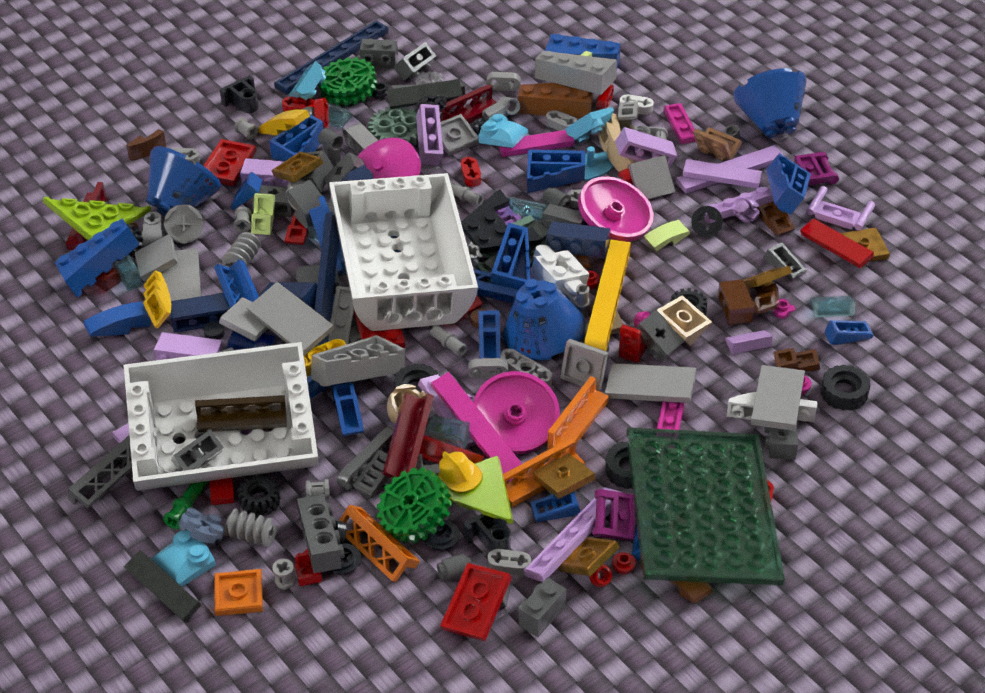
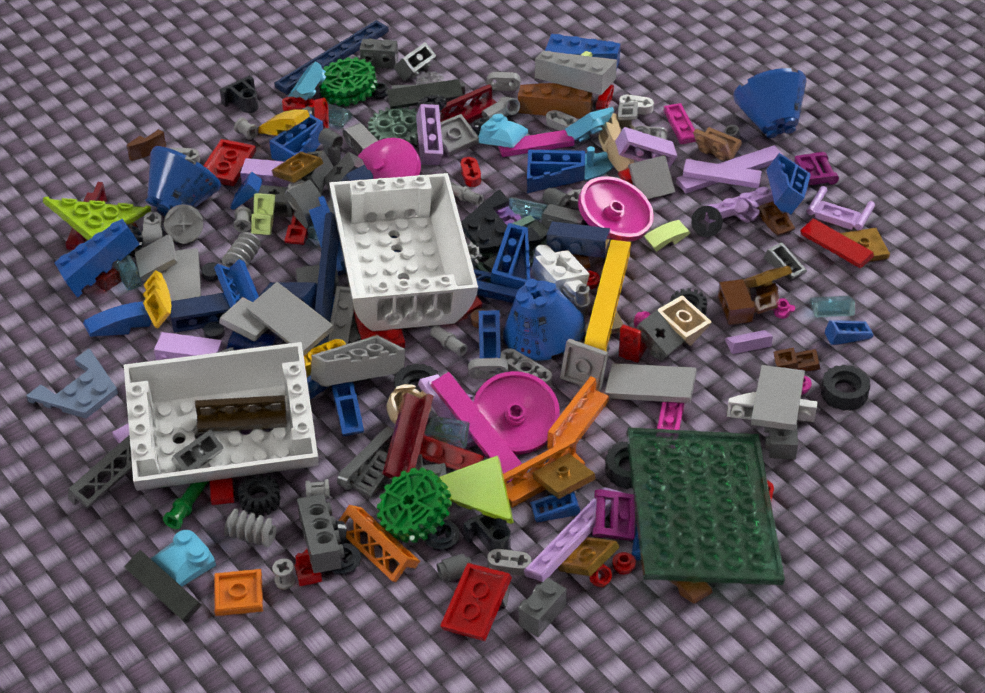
(82, 395): none -> sand blue wing
(202, 527): sand blue plate -> none
(209, 272): none -> black tile
(459, 472): yellow piece -> none

